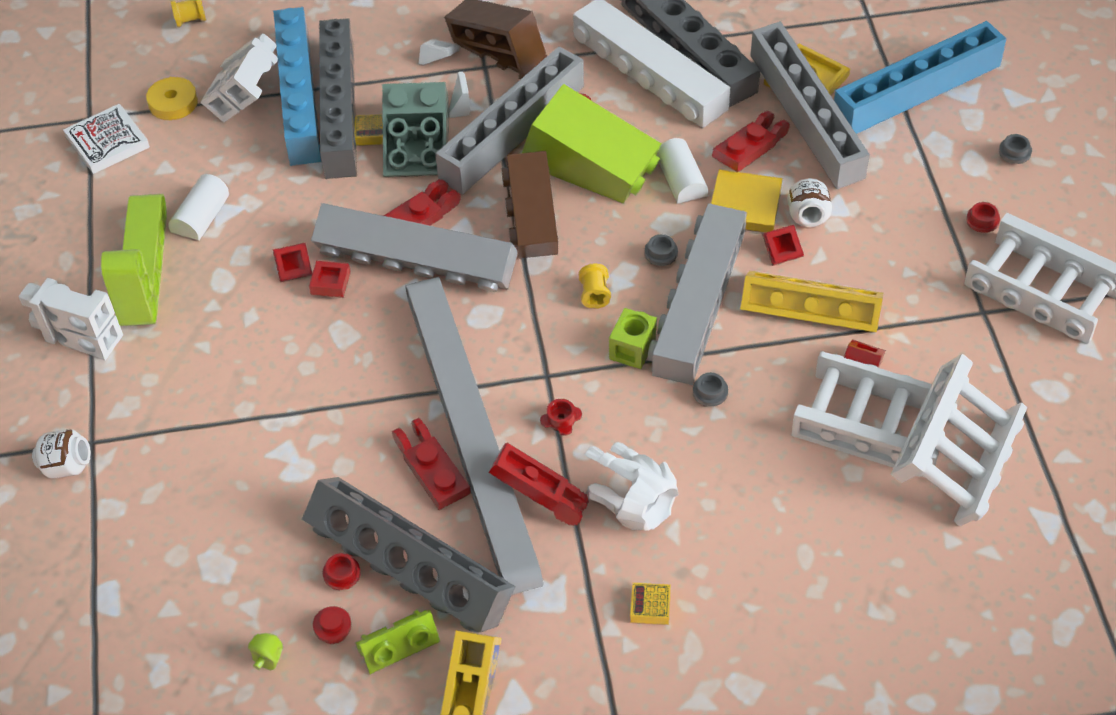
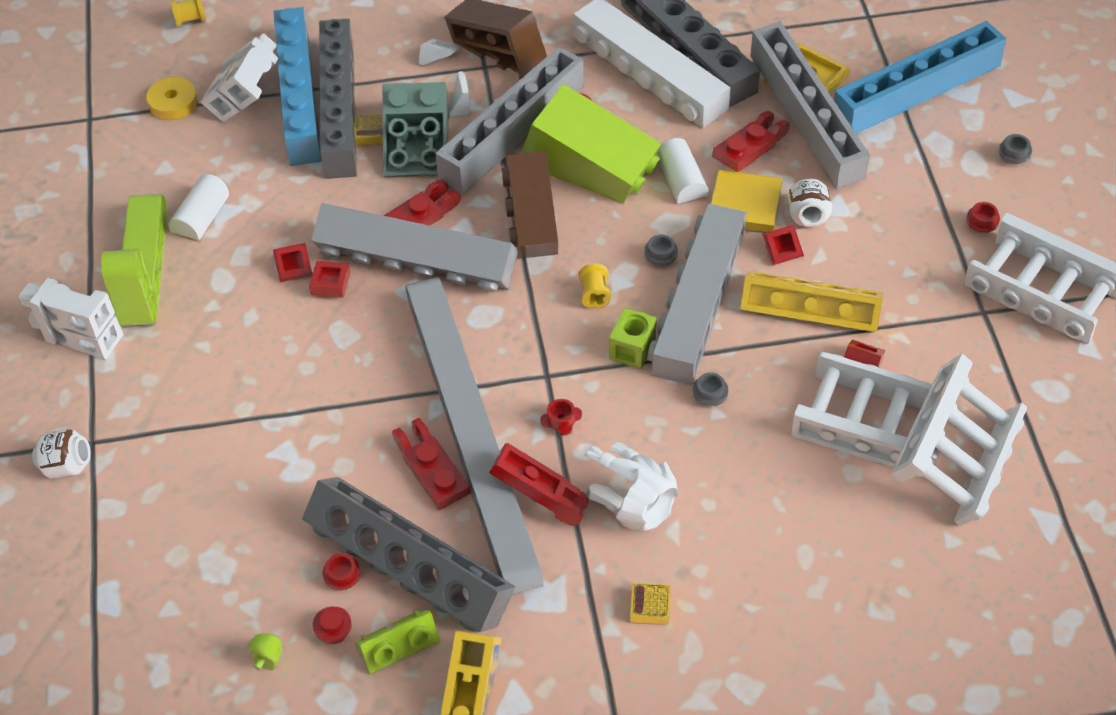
(106, 138): white tile -> none

